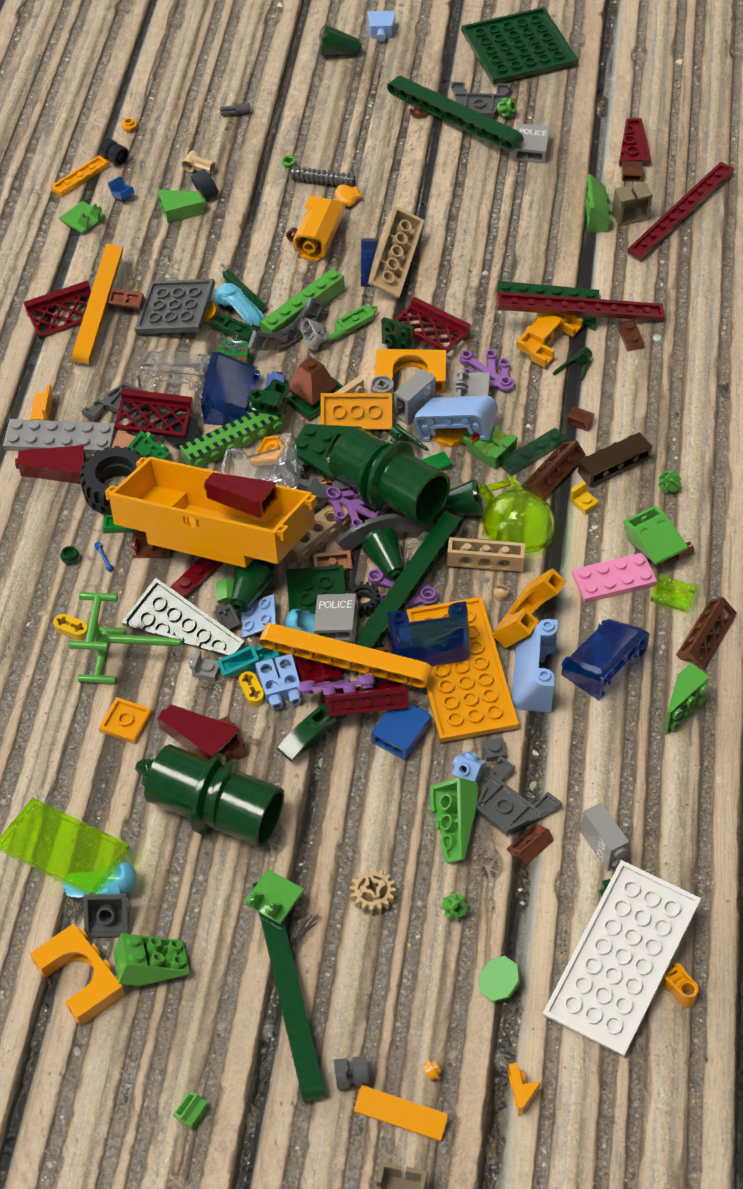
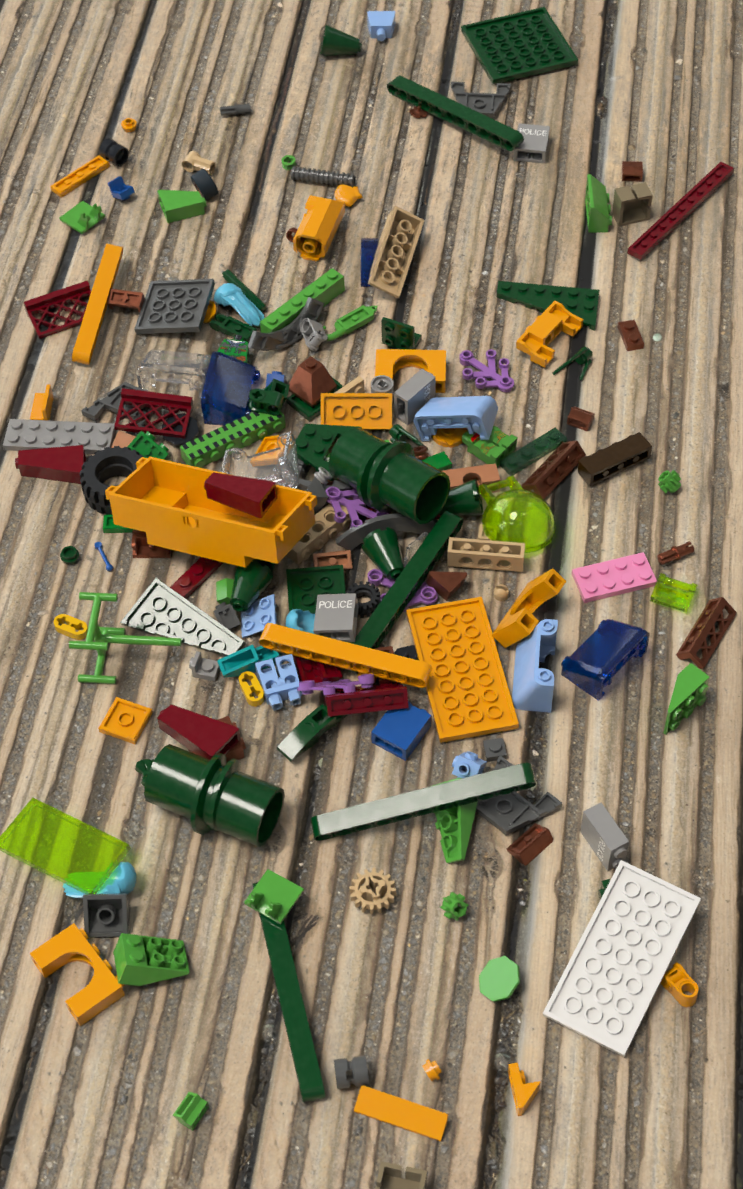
(323, 475): none -> light grey bush
(420, 452): none -> copper bush
(423, 801): none -> beam
(431, 640): clear blue windscreen -> none
(435, 318): dark red fence -> none
(446, 582): none -> copper slope
(471, 384): light grey hinge -> none
(483, 474): none -> nougat arch
(506, 107): bright green gear -> none
(579, 306): dark red plate -> none
(582, 498): yellow bracket -> none
(634, 142): dark red wing -> none
(654, 535): bright green slope -> none

